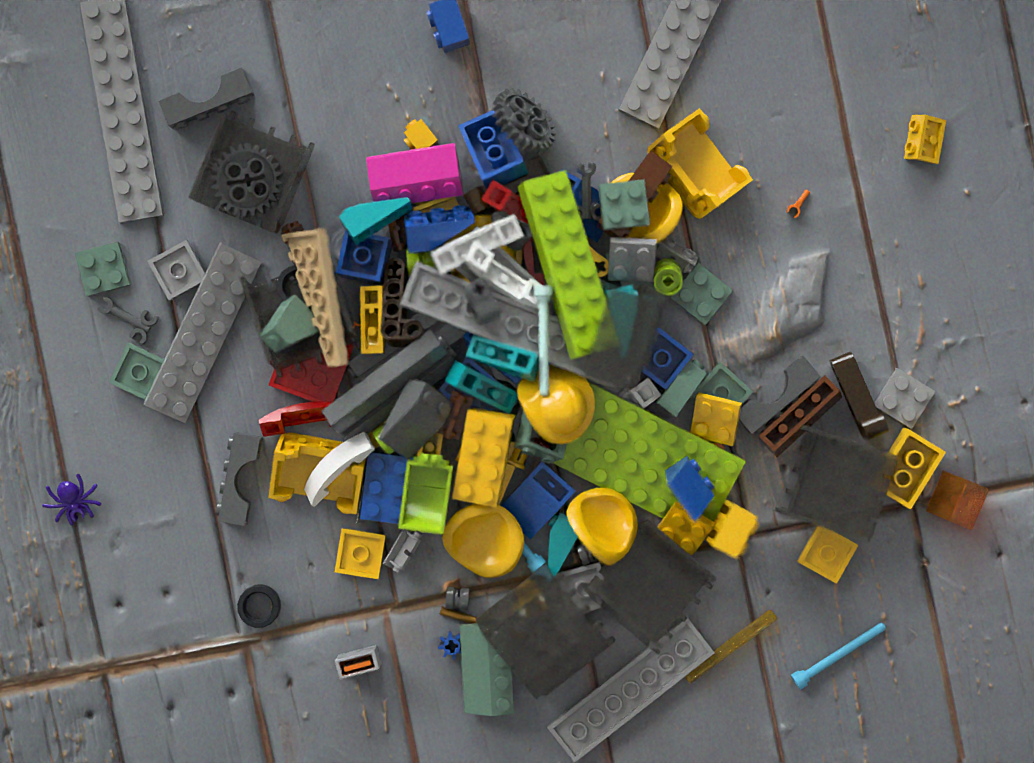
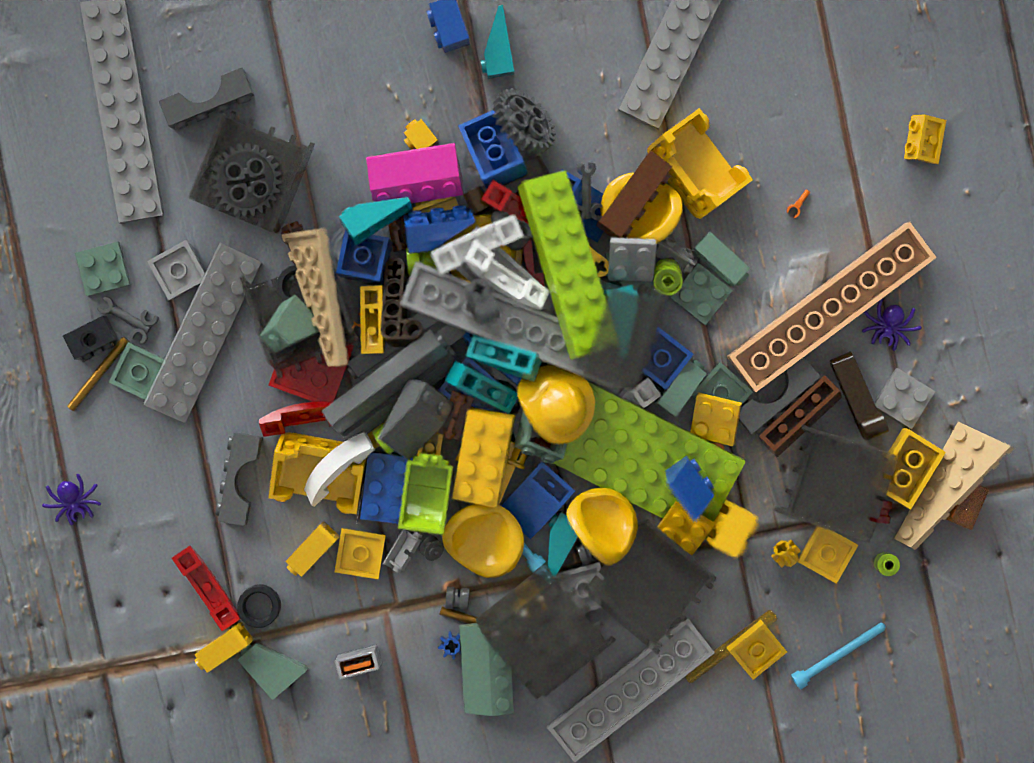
(77, 339): none -> black brick
(98, 373): none -> pearl gold bar
(207, 587): none -> red slope
(223, 647): none -> yellow slope
(270, 668): none -> sand green slope
(311, 549): none -> yellow slope
(431, 548): none -> dark grey wheel
(497, 54): none -> teal slope
(543, 295): light aqua piece -> none
(623, 204): sand green plate -> none
(721, 260): none -> sand green window
(756, 649): none -> yellow plate
(786, 553): none -> yellow gear
(831, 307): none -> light nougat brick
(881, 559): none -> lime brick
(883, 517): none -> dark red wheel
(890, 324): none -> dark purple animal
(958, 474): none -> tan wing

